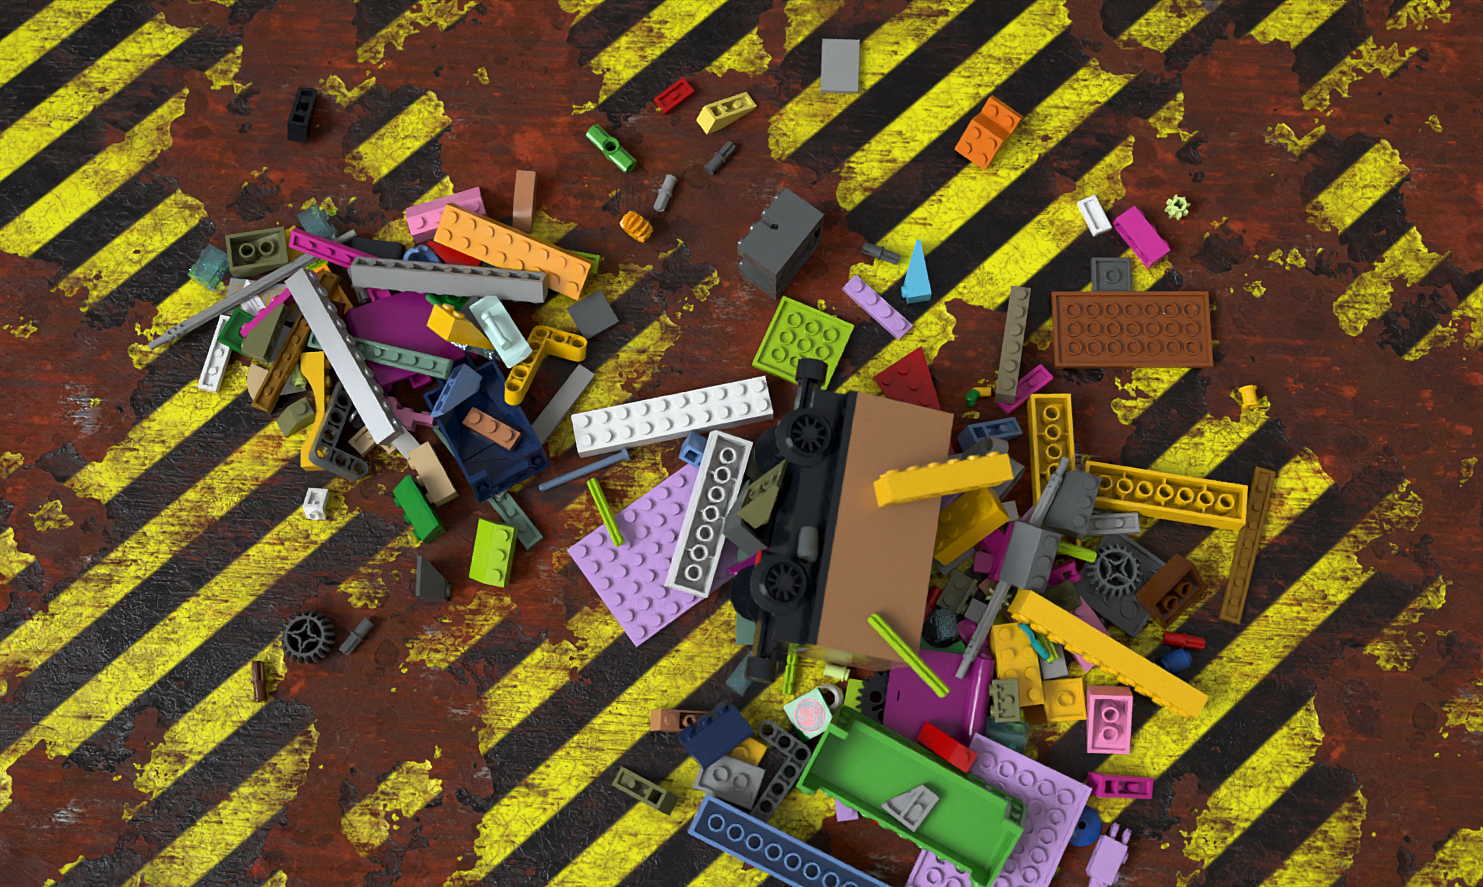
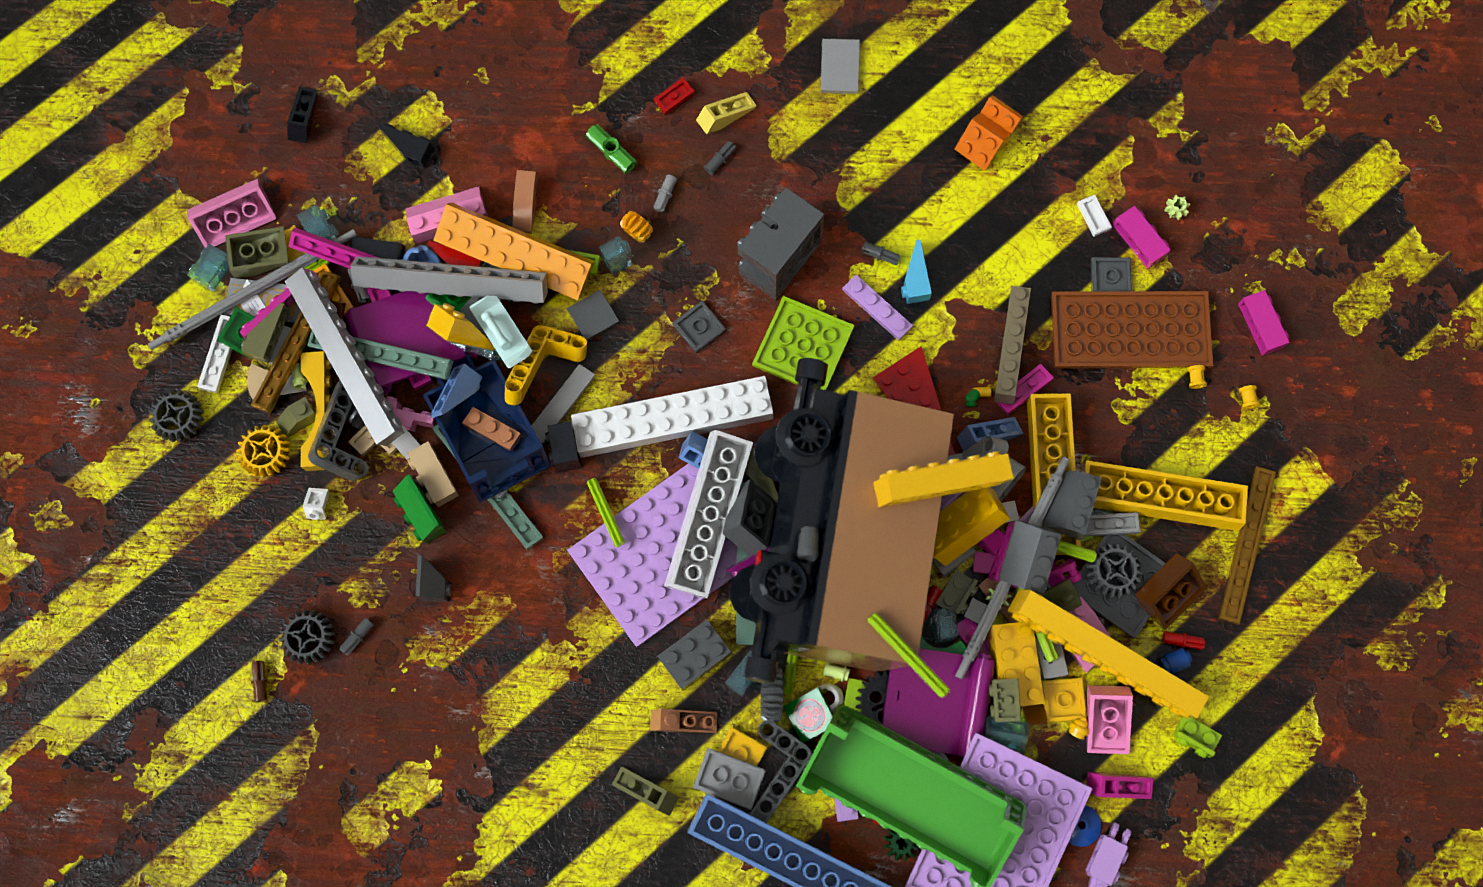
(161, 420): none -> dark grey gear
(231, 213): none -> bright pink slope
(252, 465): none -> yellow gear
(412, 148): none -> black slope
(493, 552): lime slope -> none
(563, 446): none -> black brick
(585, 470): sand blue bar -> none
(616, 255): none -> clear light blue brick
(694, 655): none -> dark grey brick
(699, 327): none -> dark grey tile
(715, 734): dark blue slope -> none
(761, 496): olive slope -> none
(772, 698): none -> dark grey gear
(894, 846): none -> dark green gear
(911, 806): light grey wing -> none
(948, 747): red slope -> none
(1034, 642): teal piece -> none
(1079, 728): none -> yellow plate
(1196, 735): none -> lime bracket
(1197, 376): none -> yellow bush
(1264, 322): none -> dark pink brick

